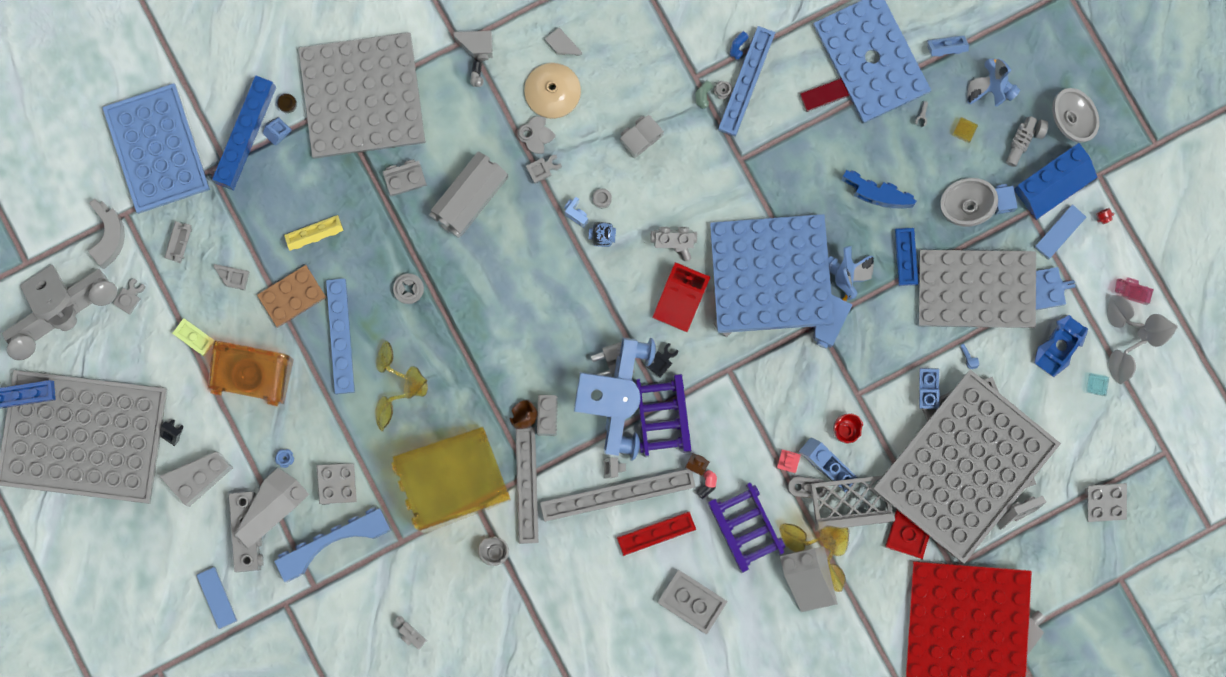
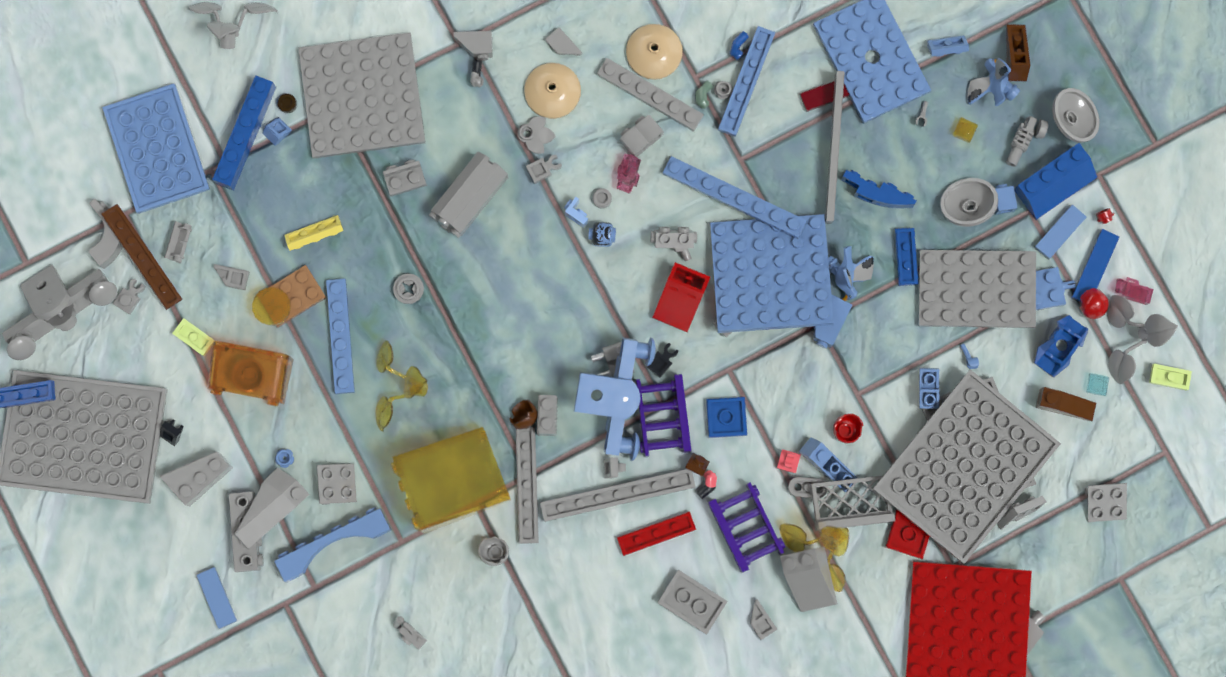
(141, 256): none -> reddish brown tile
(228, 31): none -> light grey plant
(271, 306): none -> clear yellow tile
(628, 173): none -> clear pink piece
(650, 94): none -> light grey plate
(652, 63): none -> tan dish
(726, 417): none -> blue tile
(734, 197): none -> medium blue plate
(761, 621): none -> light grey tile
(834, 147): none -> light grey tile
(1017, 52): none -> reddish brown slope
(1065, 404): none -> reddish brown slope
(1094, 303): none -> red hair
(1096, 263): none -> blue tile
(1170, 377): none -> yellowish green plate

